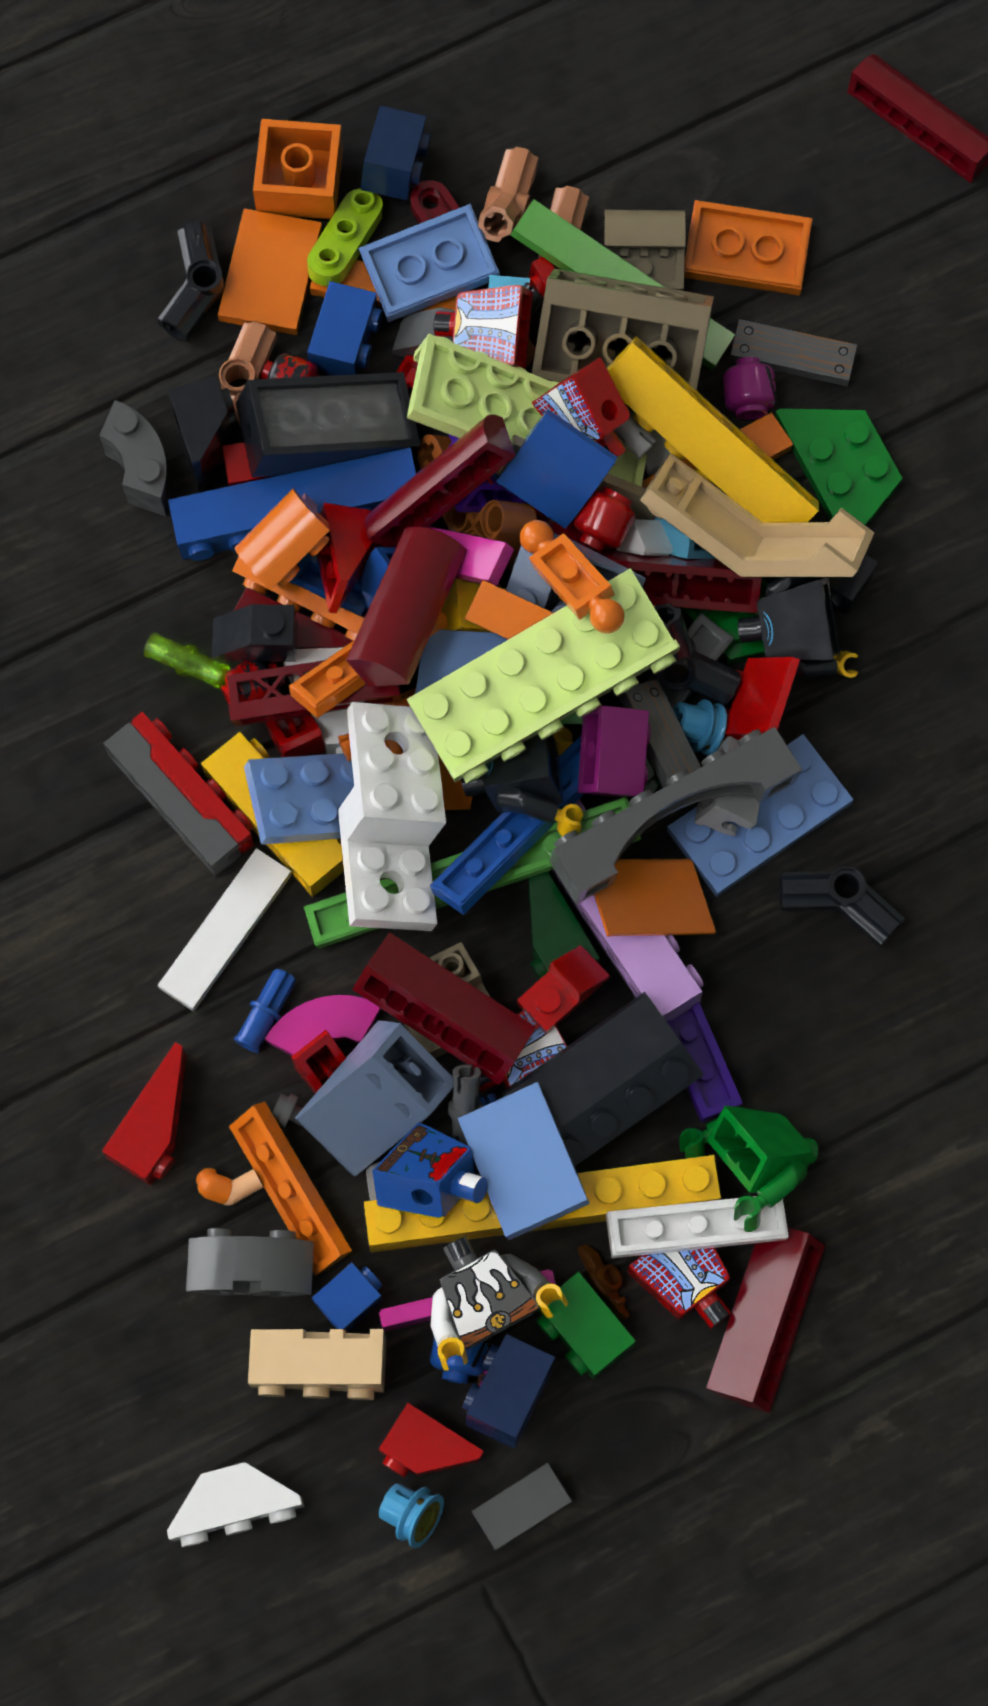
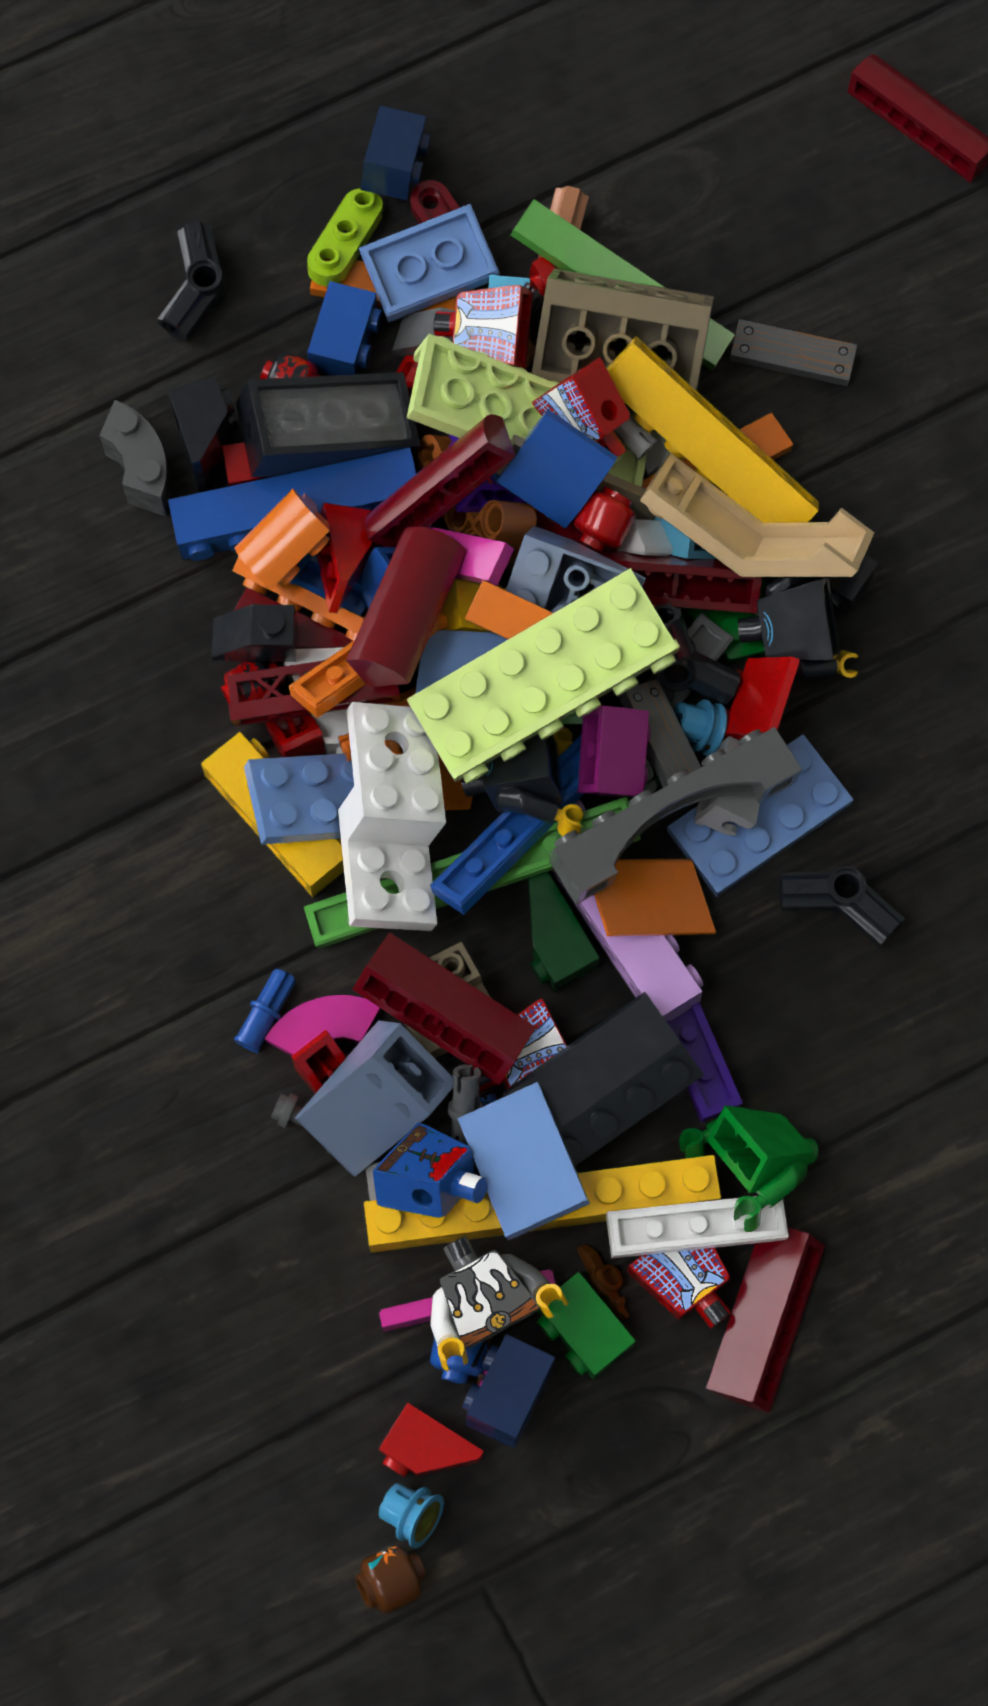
(149, 1129): red slope -> none
(166, 652): clear neon green pin -> none
(179, 793): piece -> none
(225, 930): white tile -> none
(225, 1190): arm -> none
(230, 1501): white slope -> none
(247, 358): nougat piece -> none
(250, 1264): dark grey brick -> none
(269, 271): orange tile -> none
(289, 1185): orange plate -> none
(298, 168): orange brick -> none
(317, 1362): tan wedge -> none
(349, 1297): blue brick -> none
(390, 1579): none -> reddish brown head
(510, 195): nougat piece -> none
(521, 1506): dark grey tile -> none
(563, 988): red slope -> none
(572, 576): orange plate -> none
(649, 242): dark tan brick -> none
(747, 247): orange tile -> none
(749, 388): magenta head -> none
(842, 459): green wing -> none

